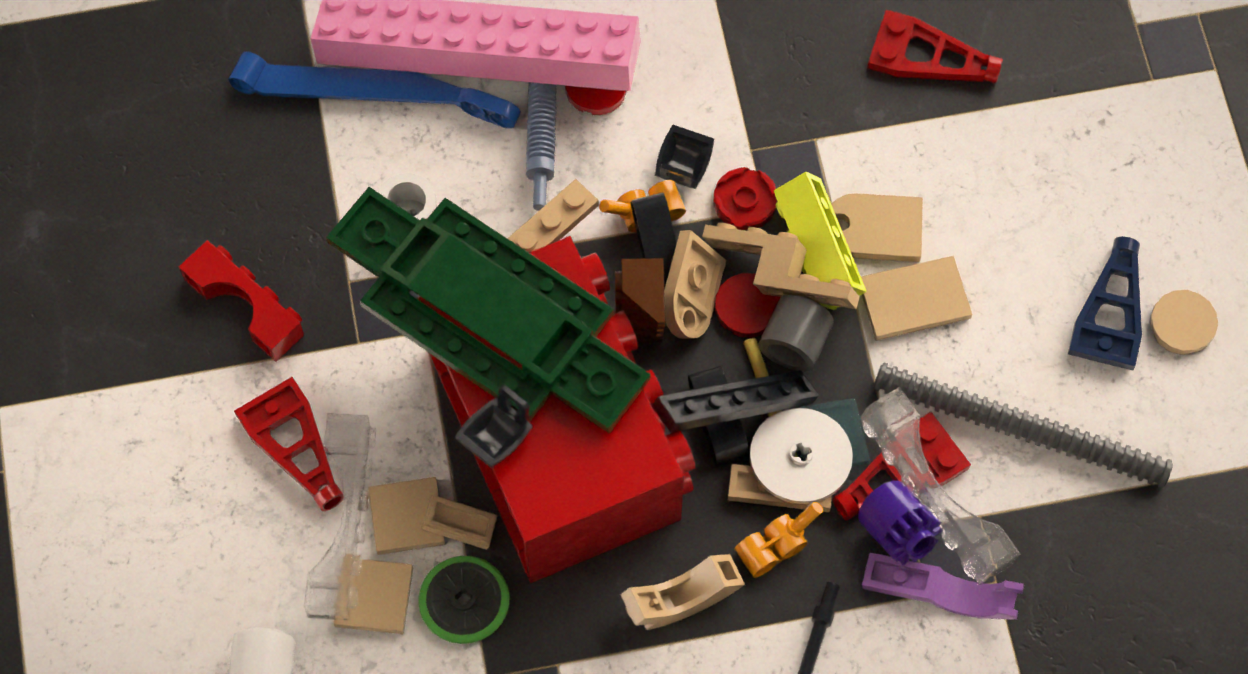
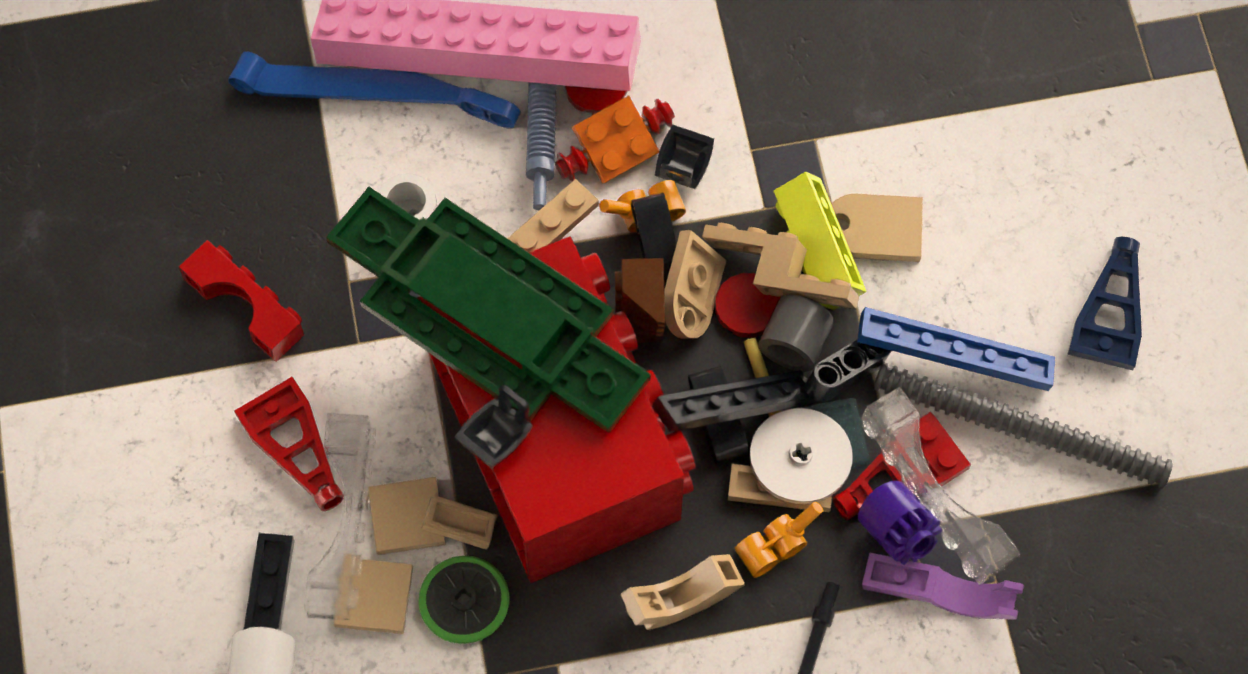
(269, 581): none -> black plate
(615, 139): none -> orange plate
(745, 198): red tile -> none
(839, 375): none -> black beam
(893, 40): red plate -> none
(915, 298): tan tile -> none
(956, 349): none -> plate
(1184, 322): tan tile -> none

